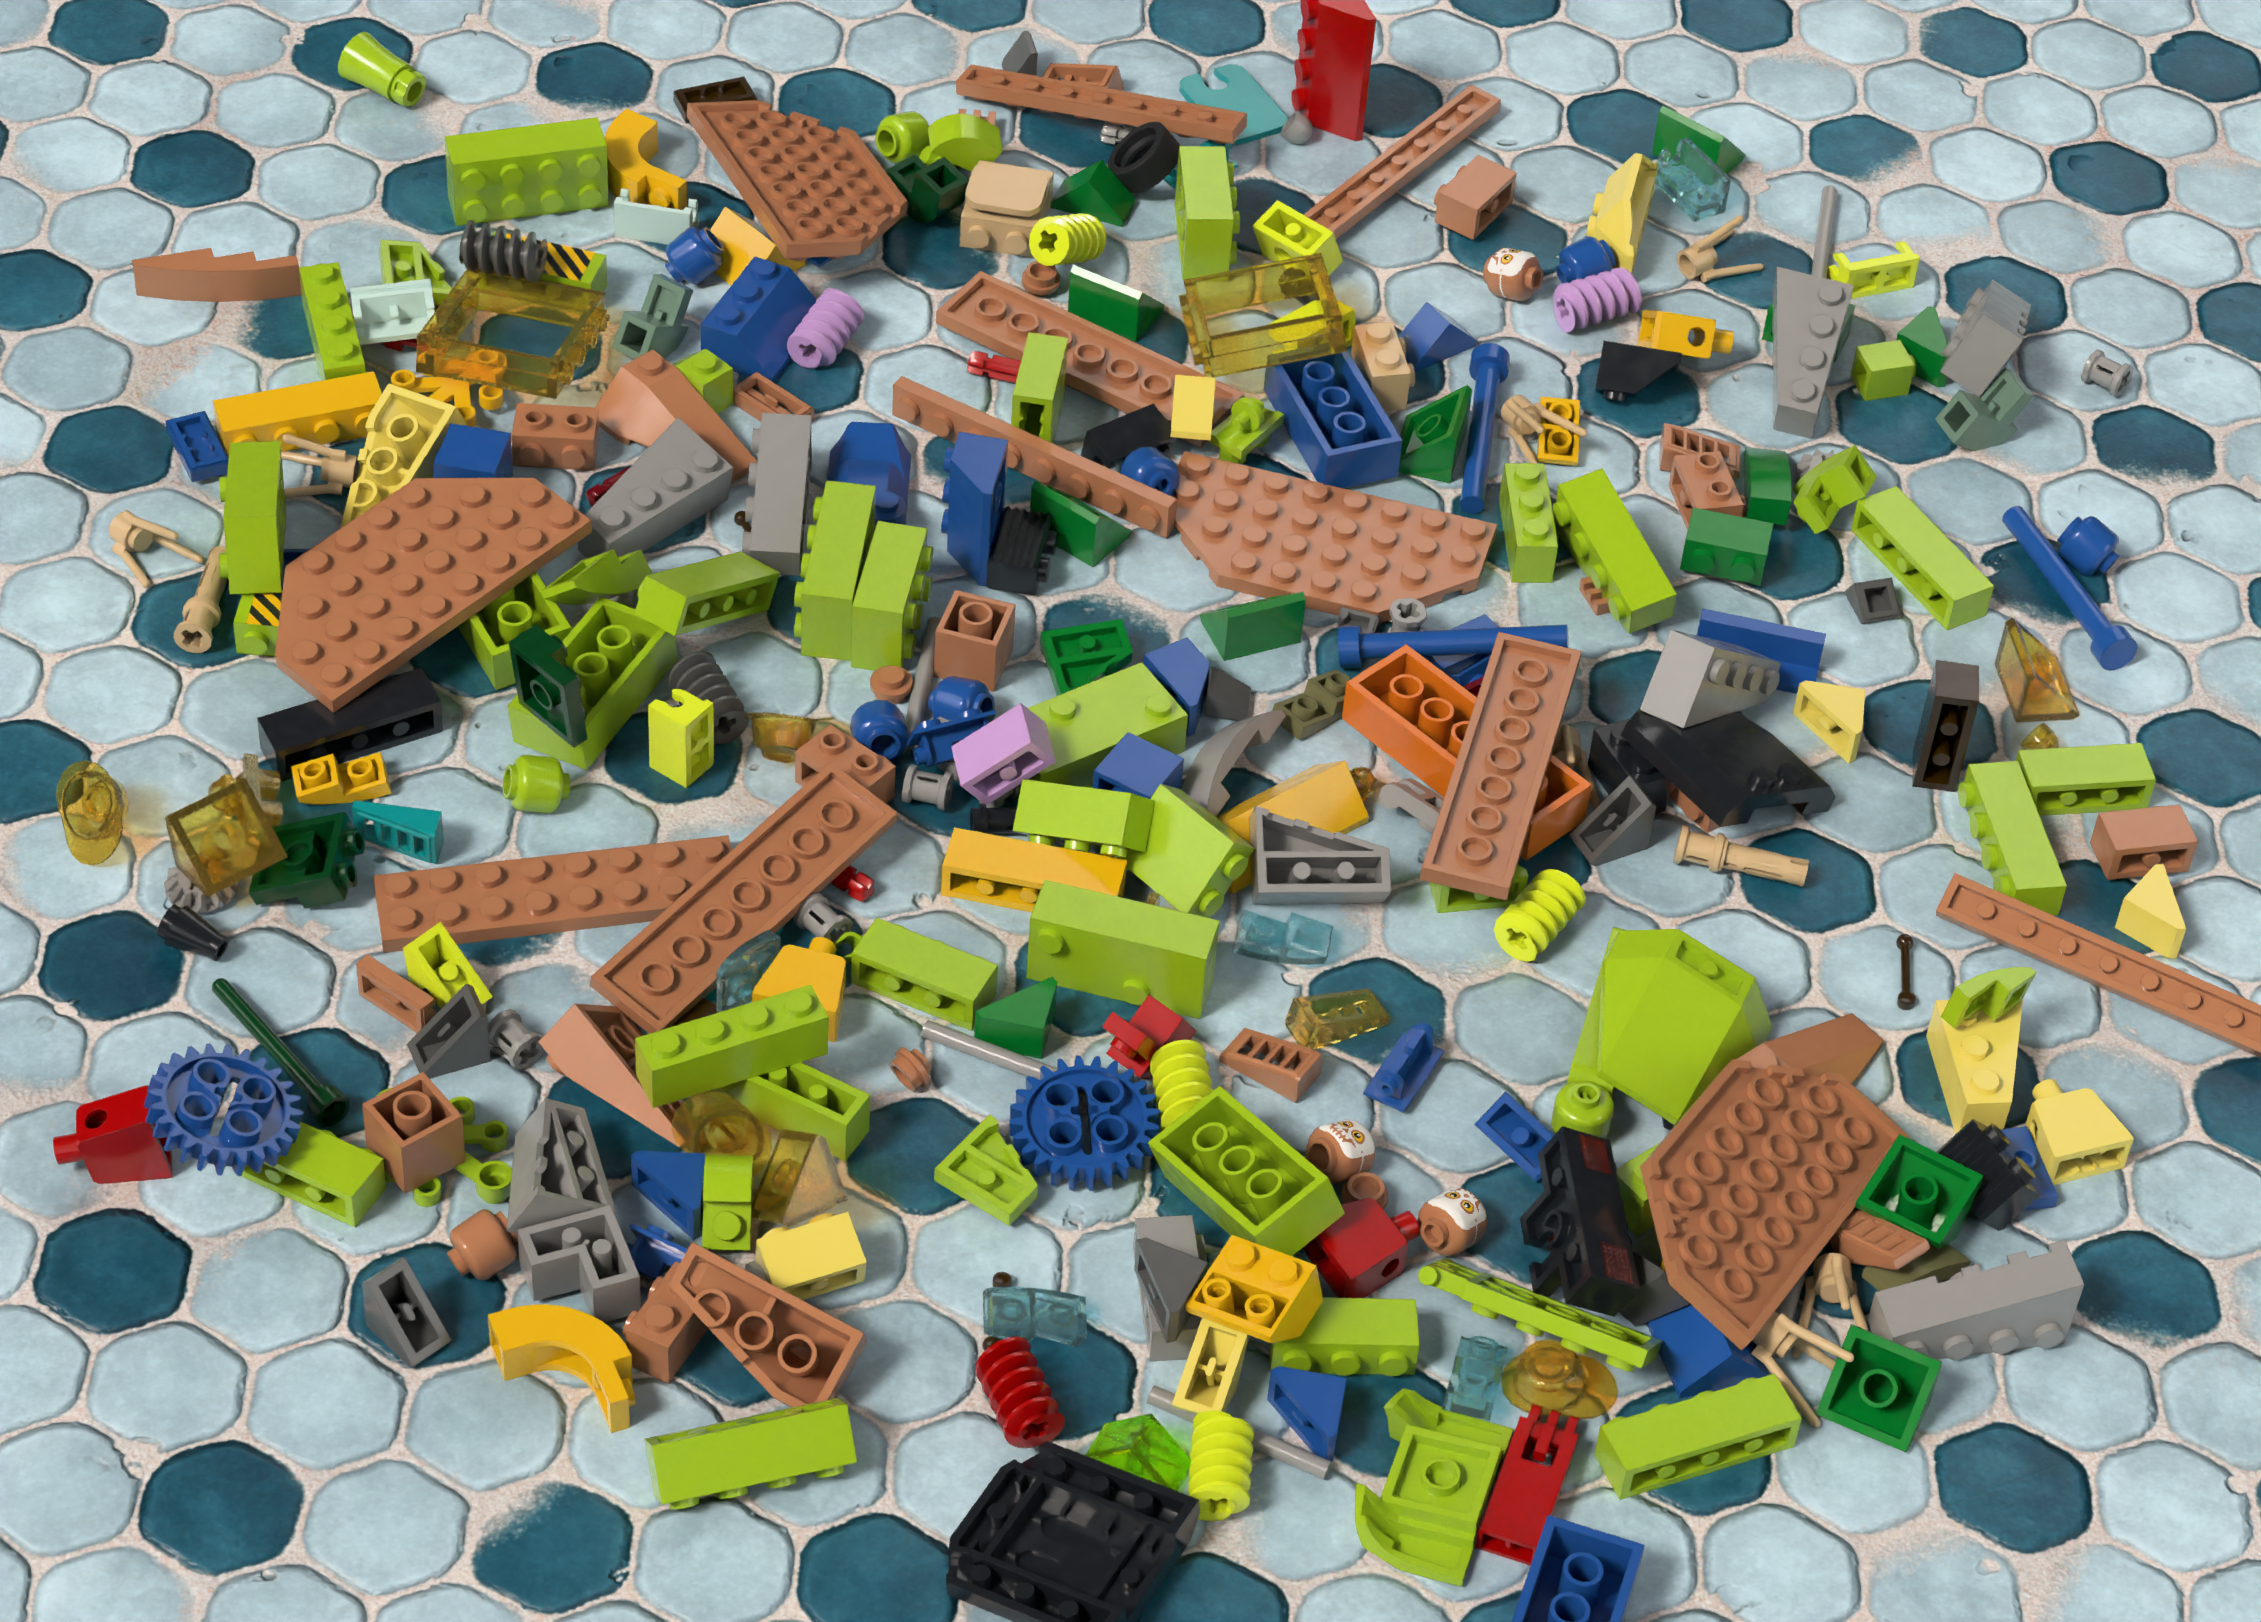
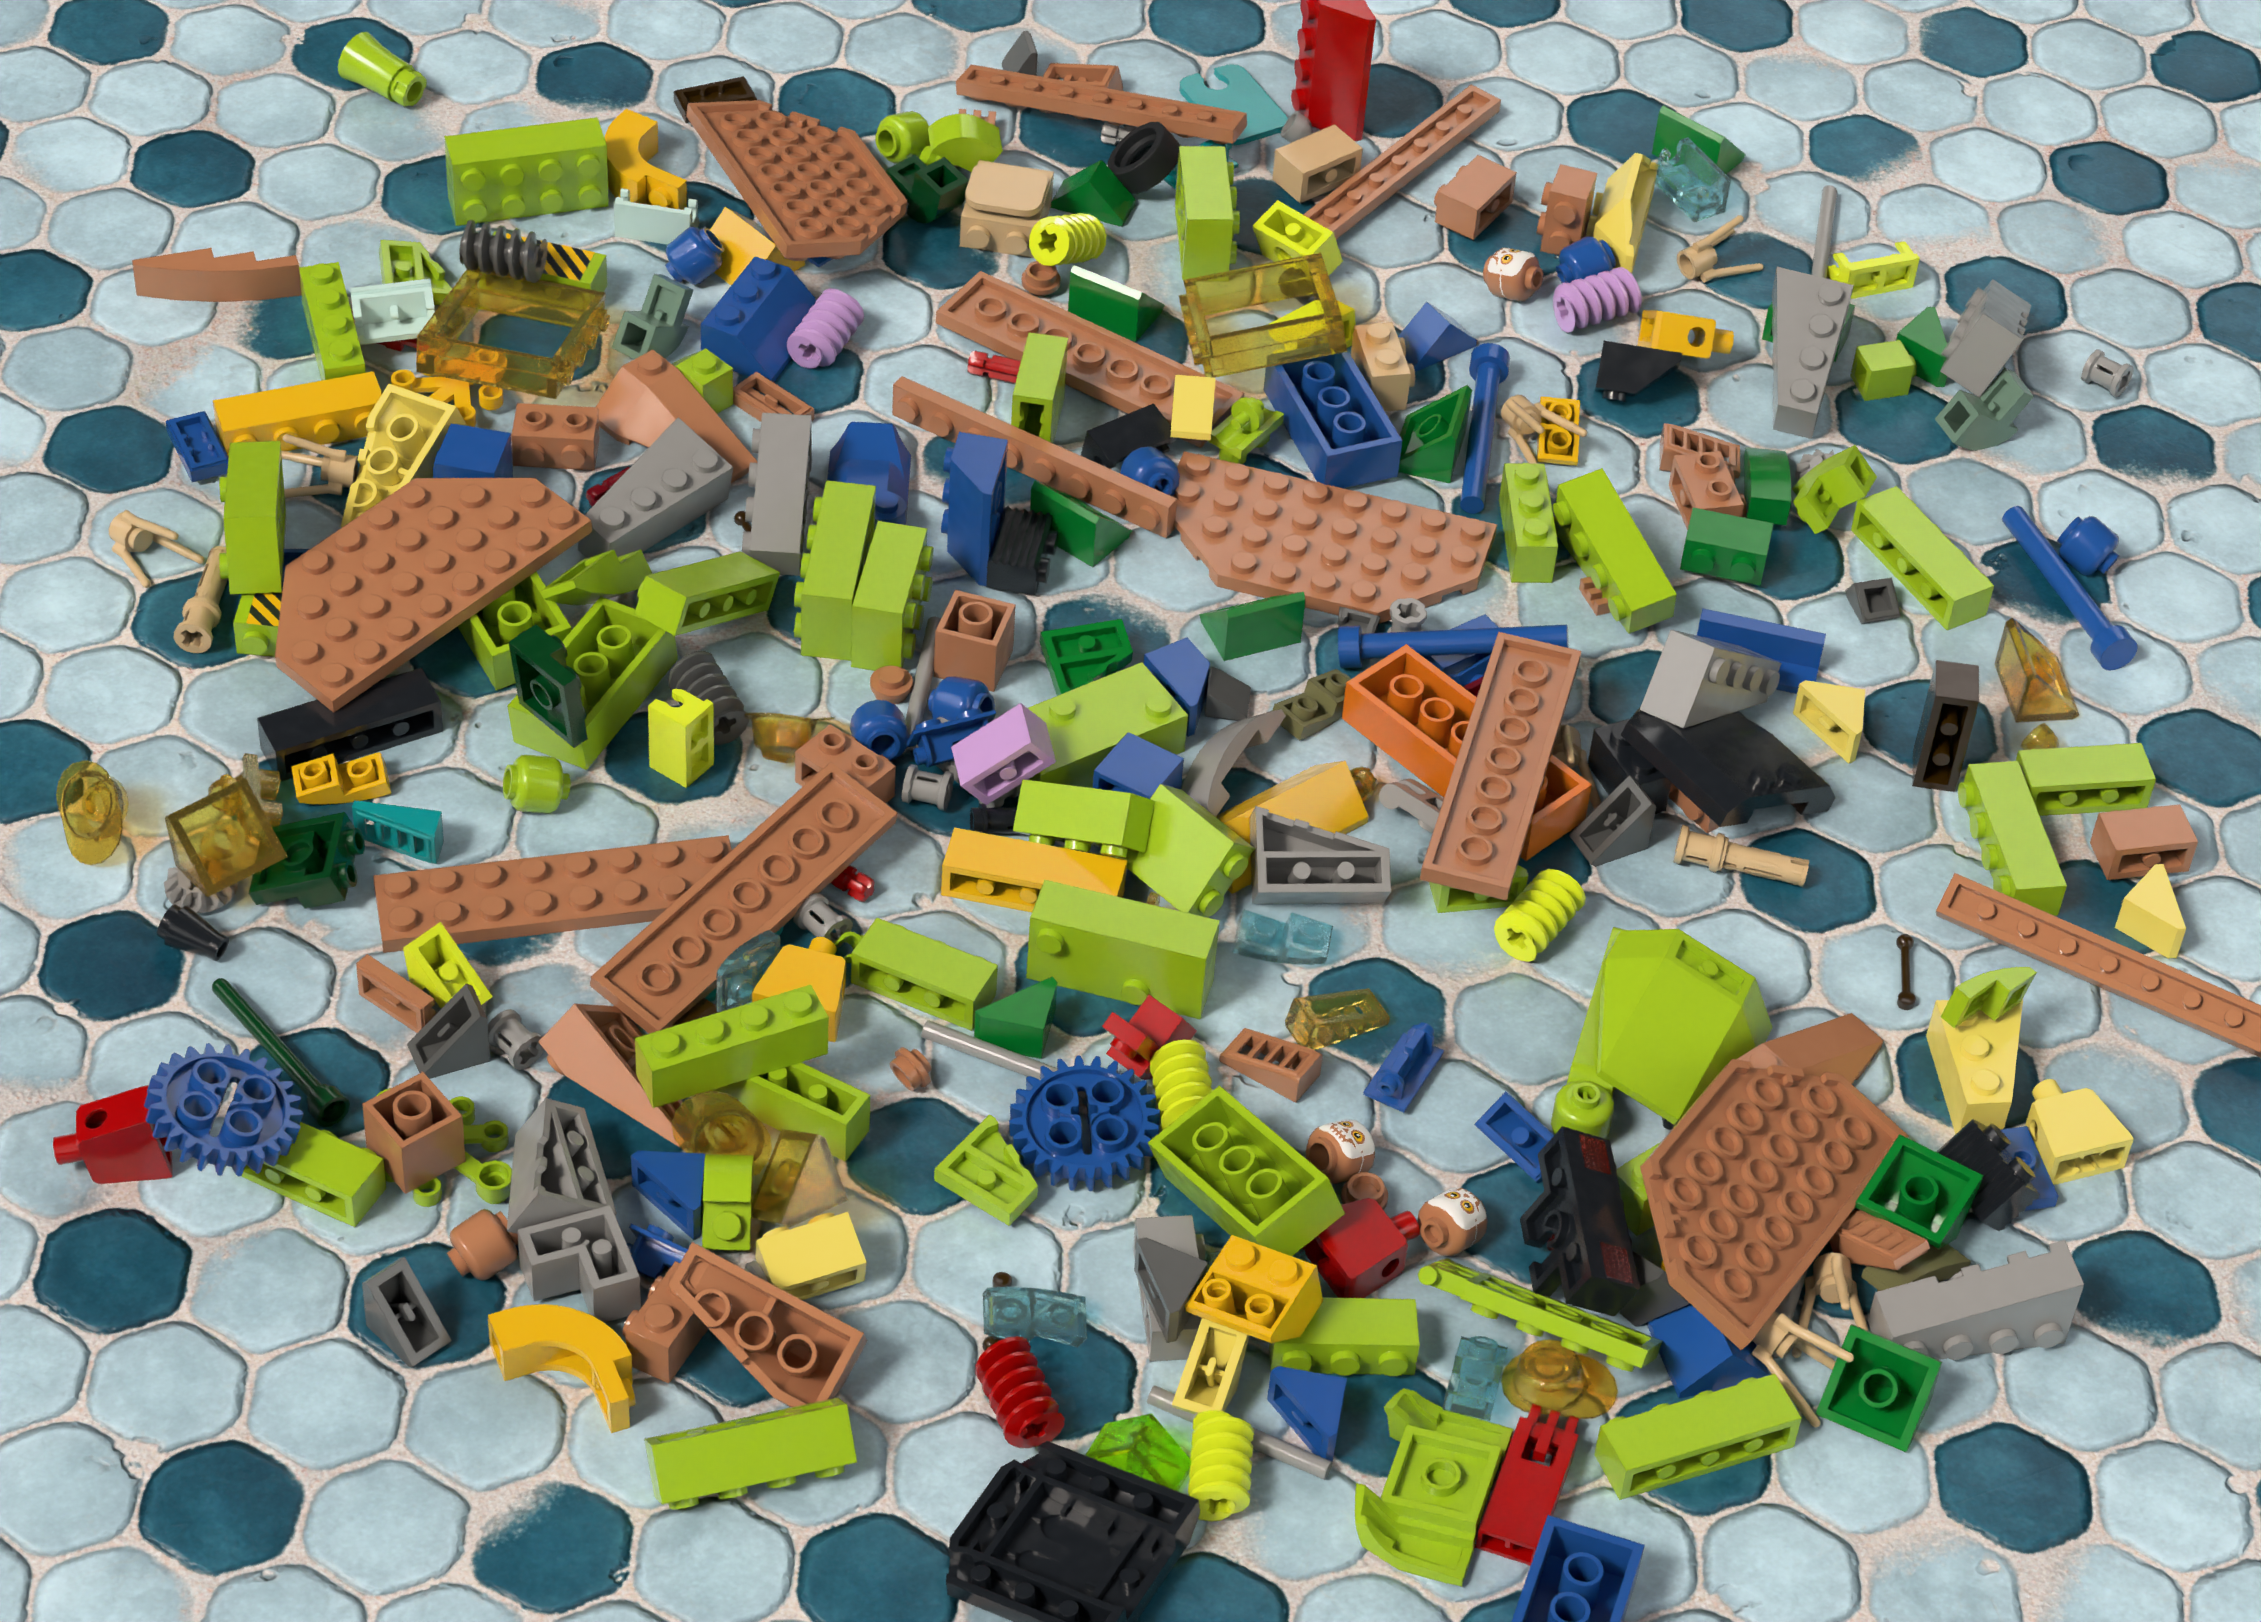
(1316, 163): none -> tan brick
(1568, 208): none -> nougat brick

